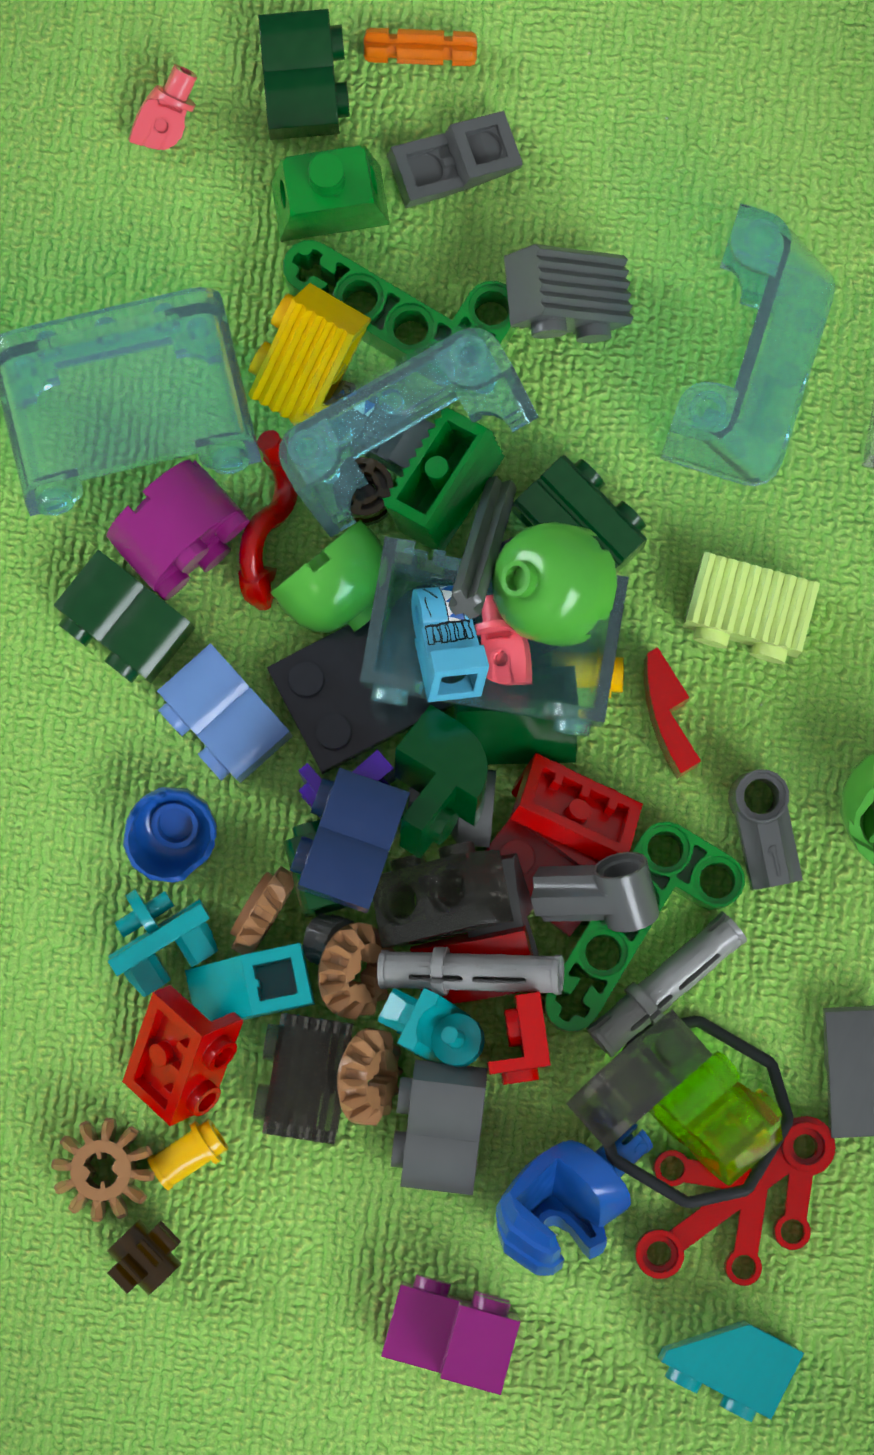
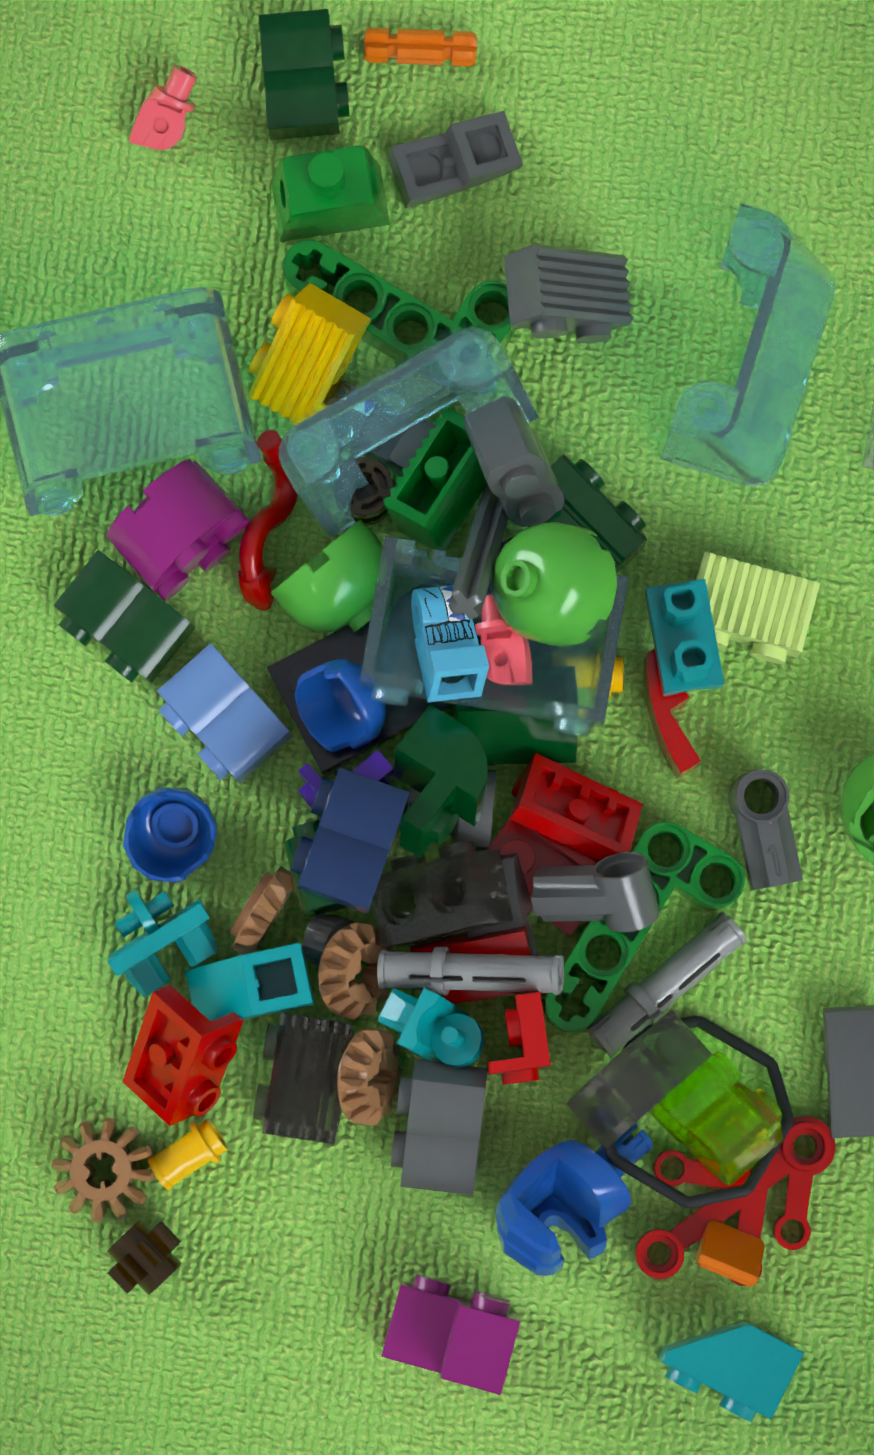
(338, 707): none -> blue hair
(514, 462): none -> dark grey brick
(684, 637): none -> teal hips
(730, 1253): none -> orange slope

